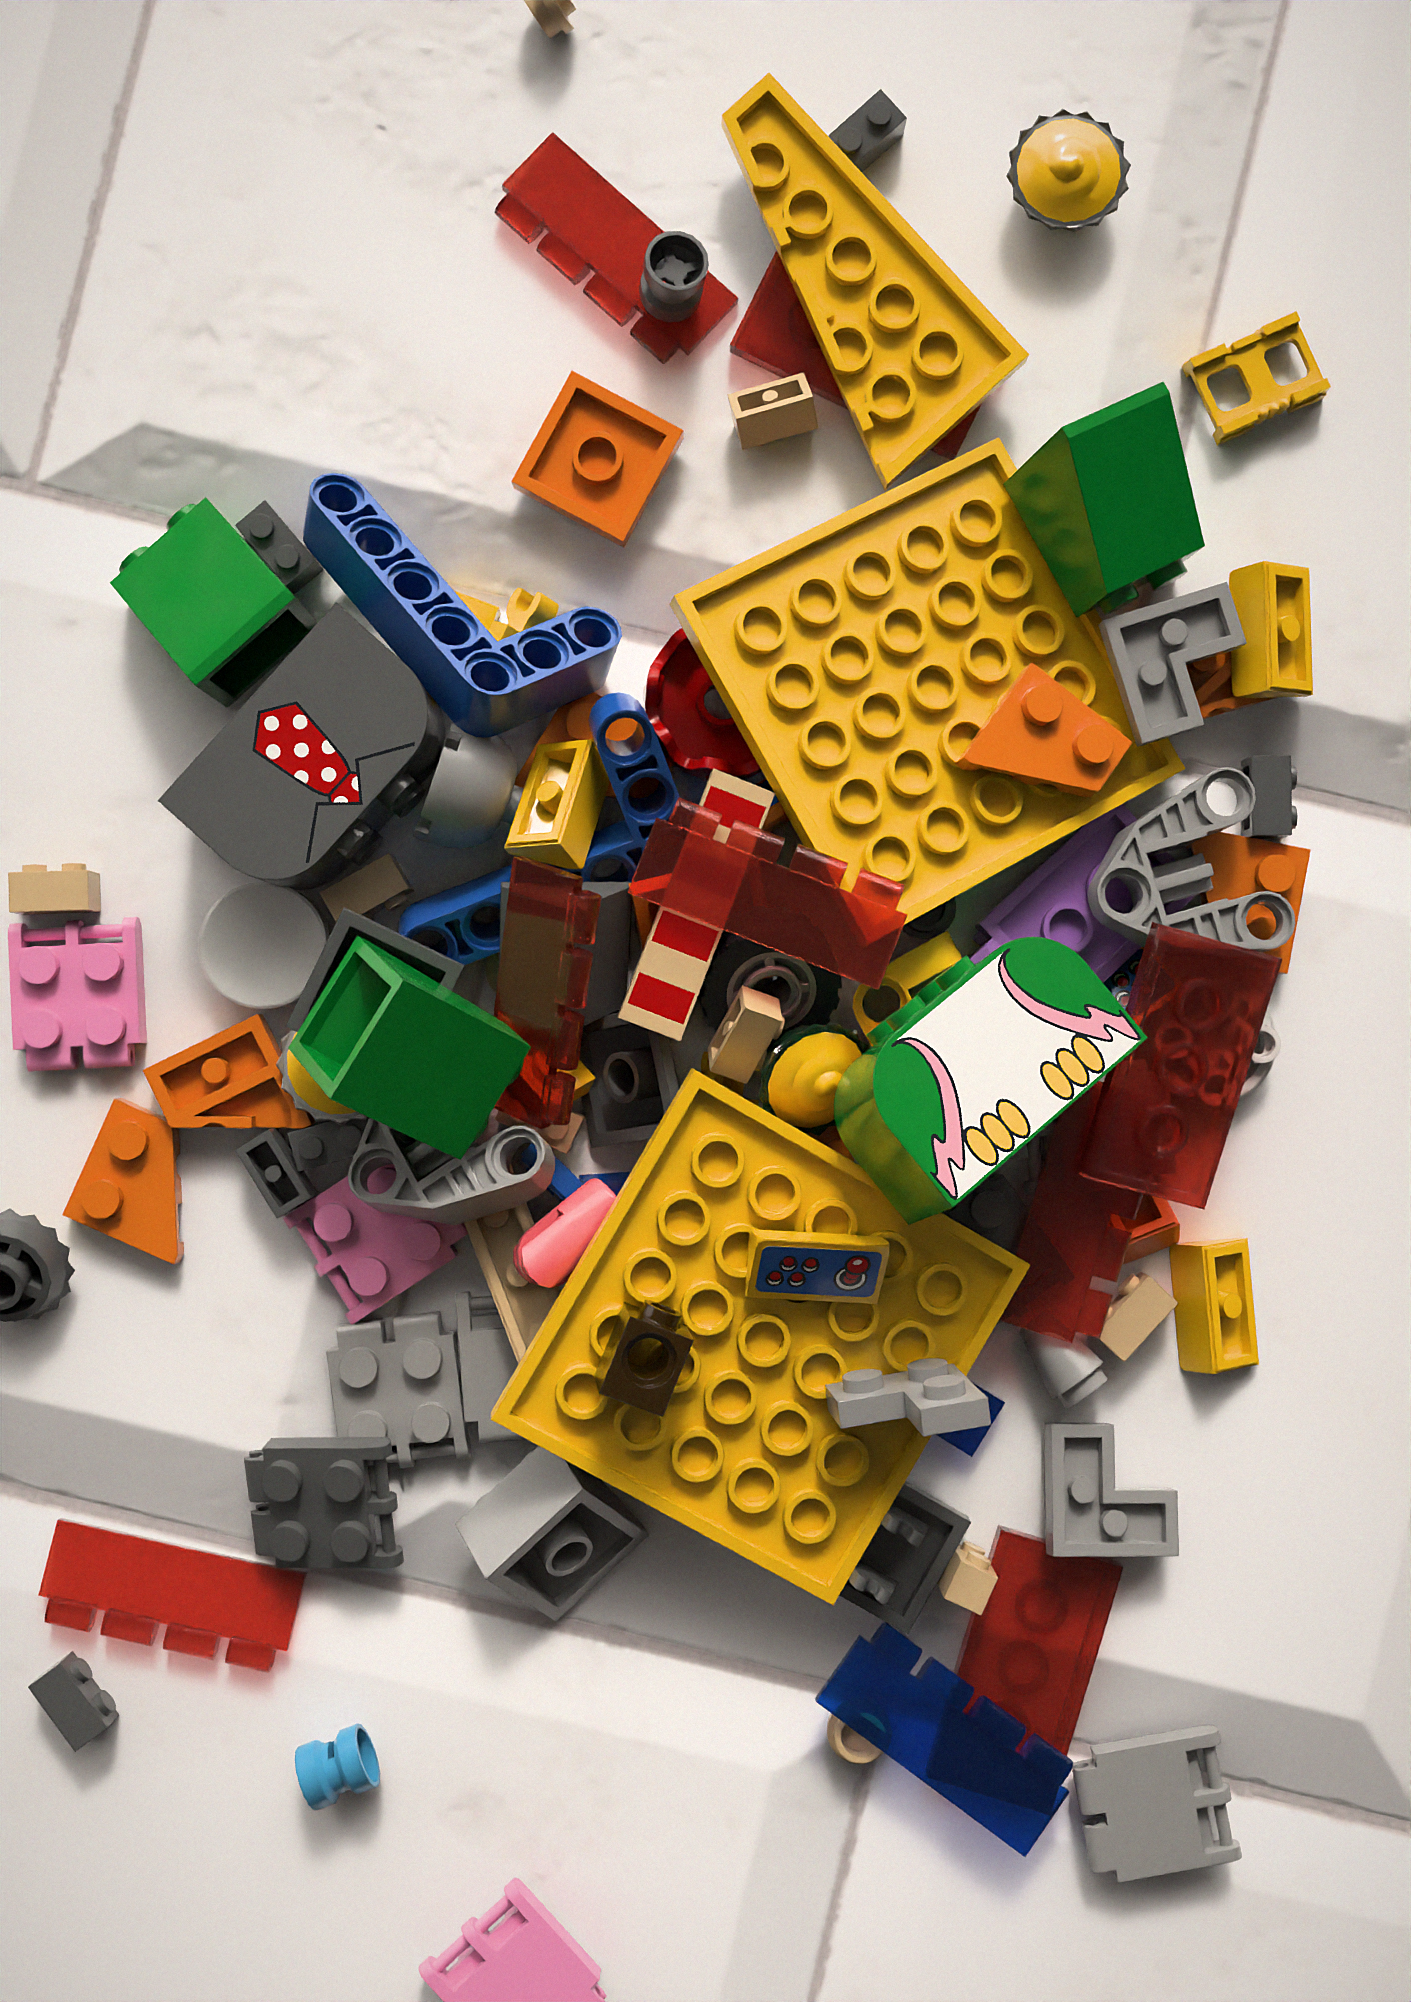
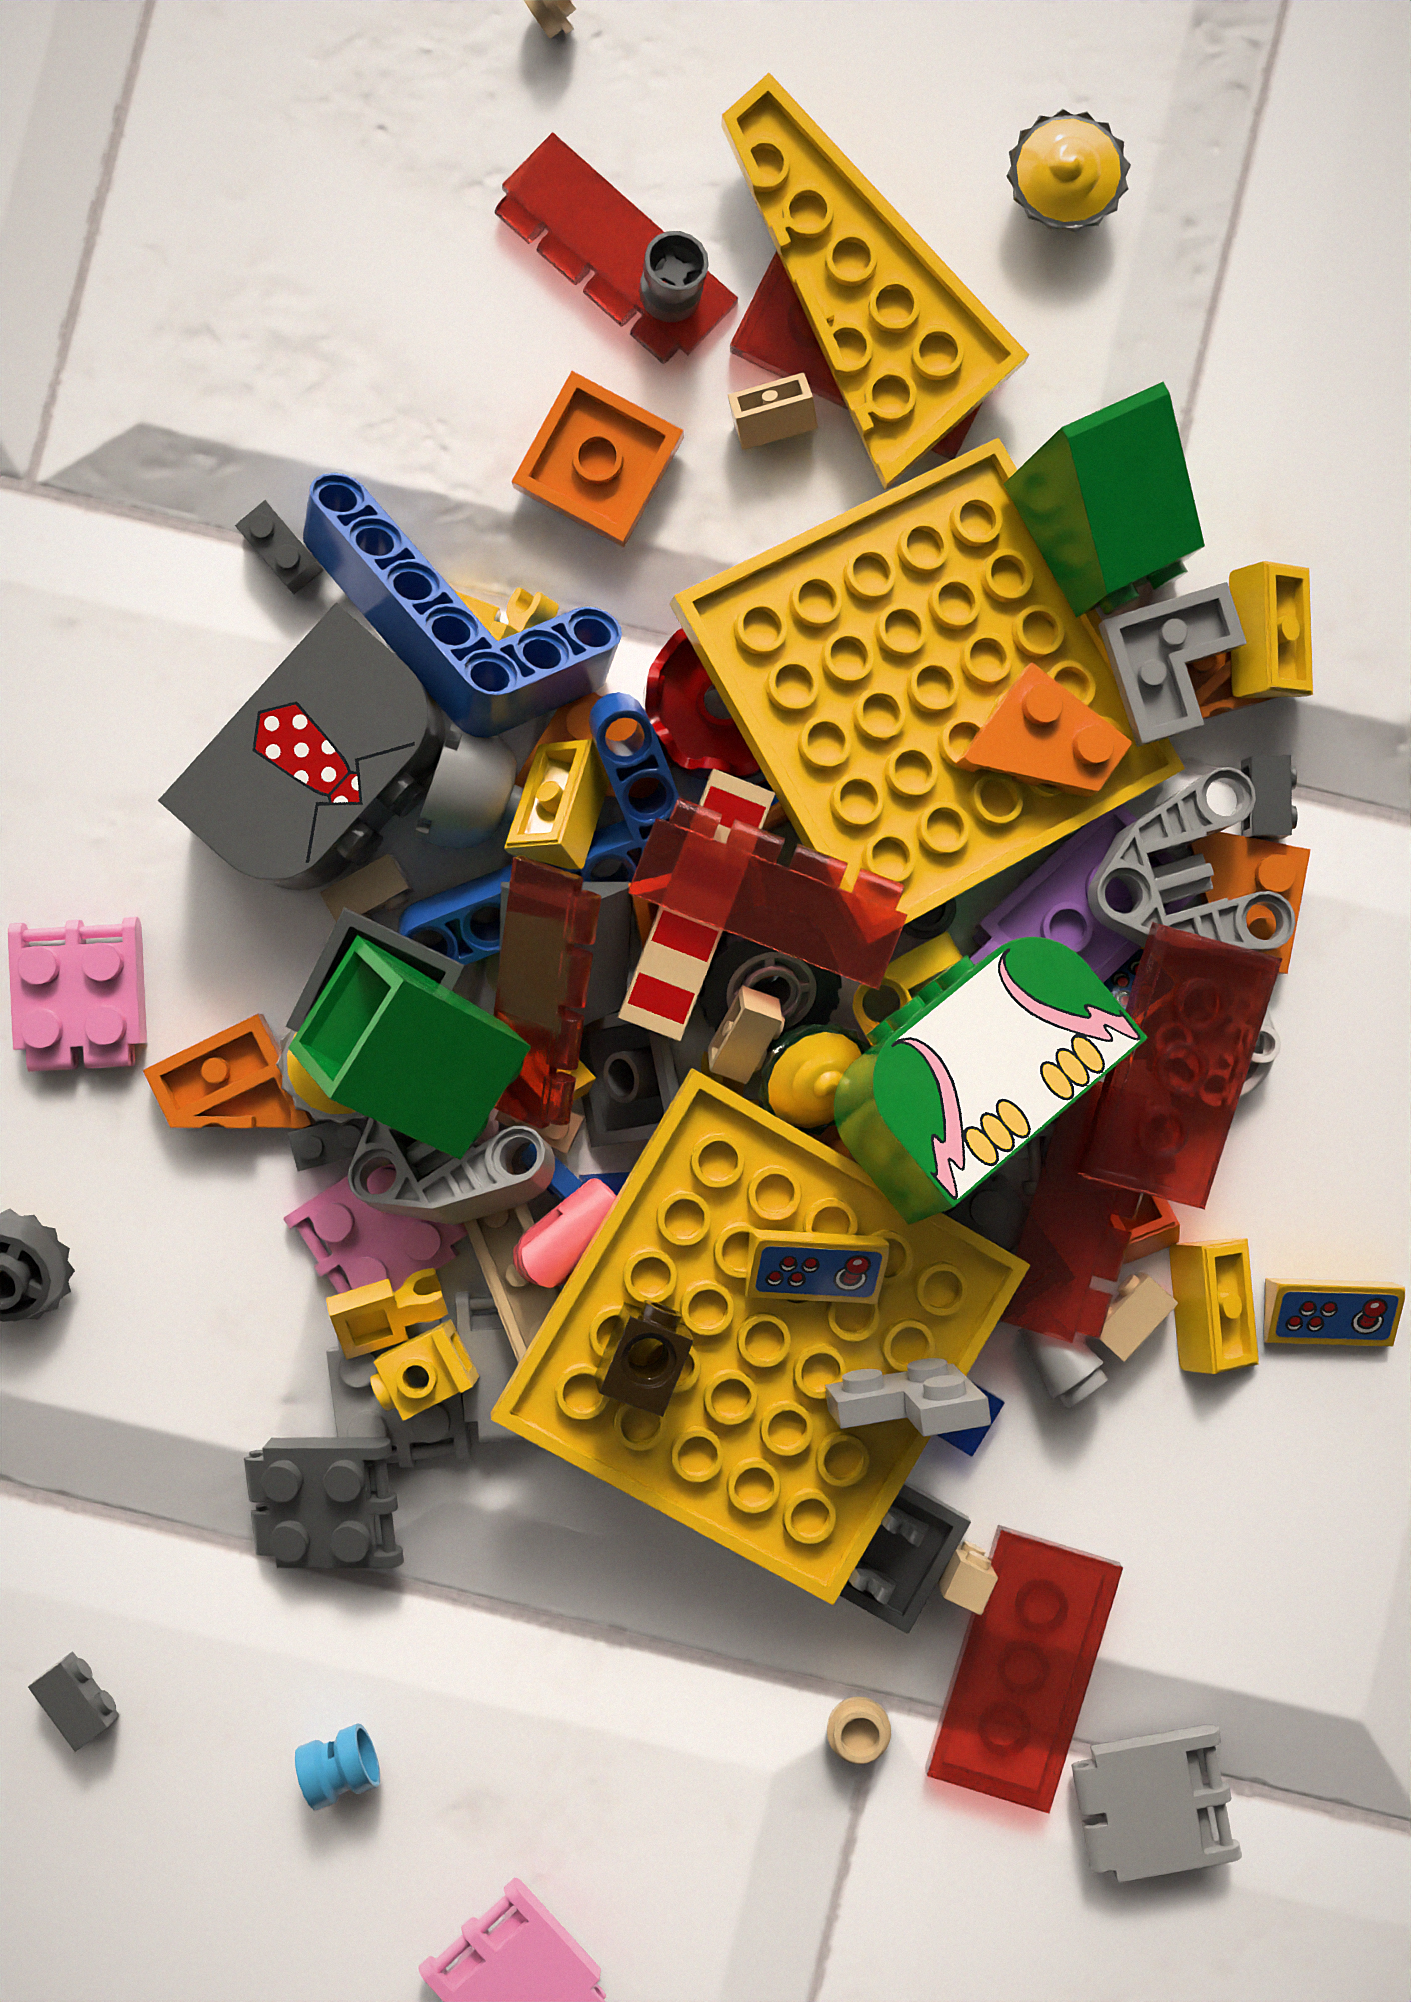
(54, 891): tan piece -> none
(132, 1182): orange wing -> none
(173, 1584): clear red windscreen -> none
(212, 603): green slope -> none
(262, 944): white tile -> none
(275, 1172): dark grey piece -> none
(378, 1316): none -> yellow plate
(440, 1354): none -> yellow brick
(549, 1532): light grey slope -> none
(870, 130): dark grey piece -> none
(953, 1752): clear blue windscreen -> none
(1088, 1512): light grey plate -> none
(1265, 394): yellow piece -> none
(1332, 1312): none -> slope

